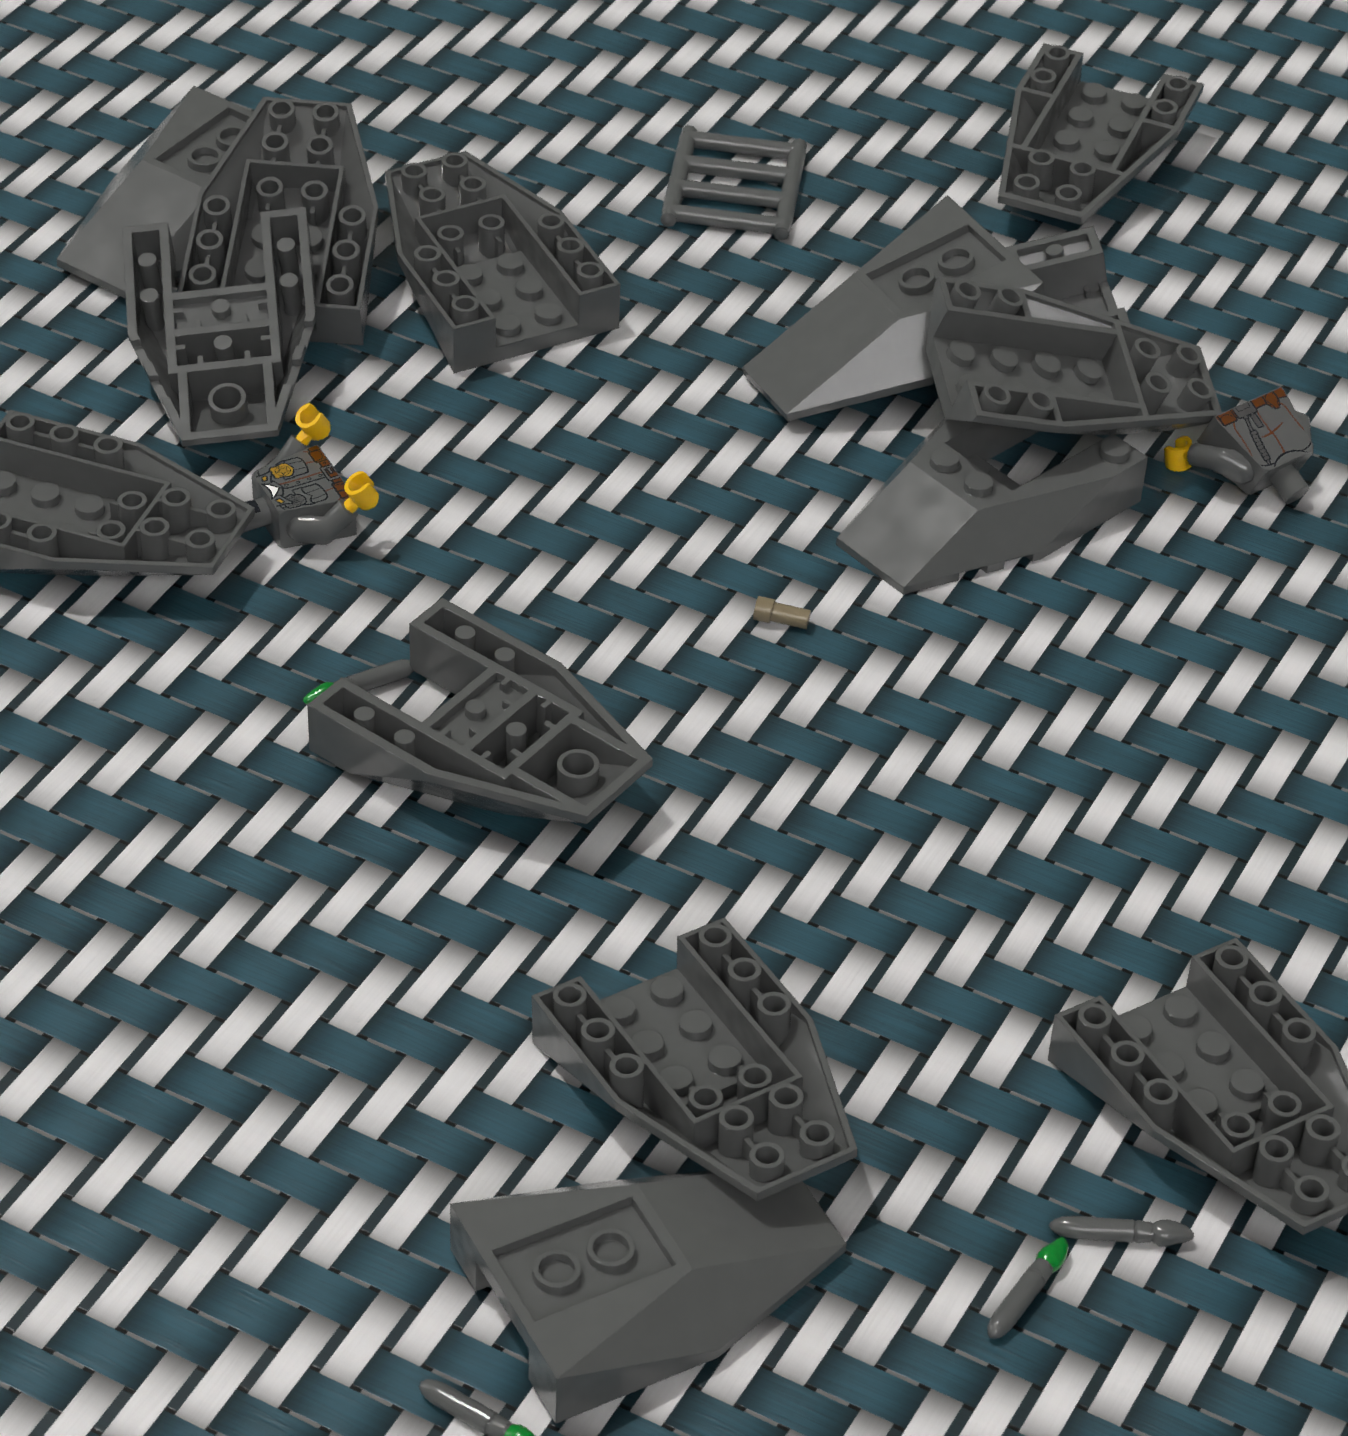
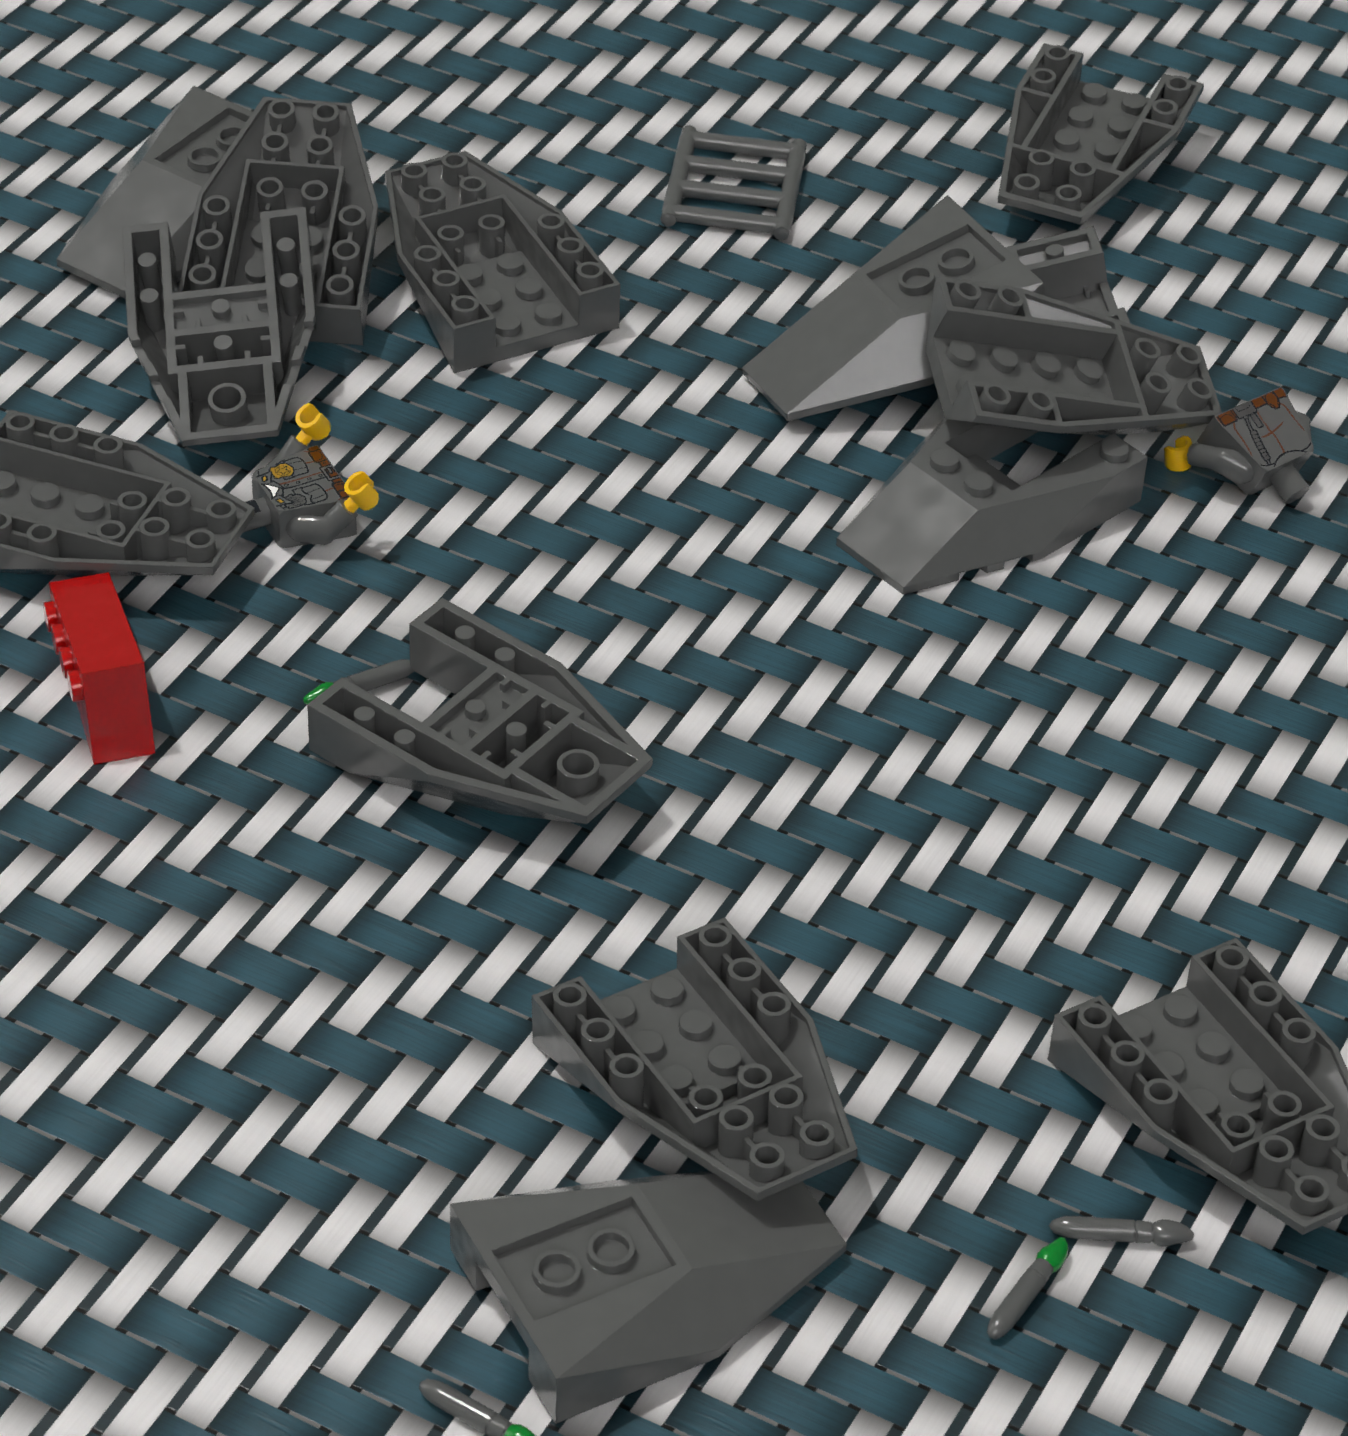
(101, 666): none -> red wedge
(769, 610): dark tan piece -> none

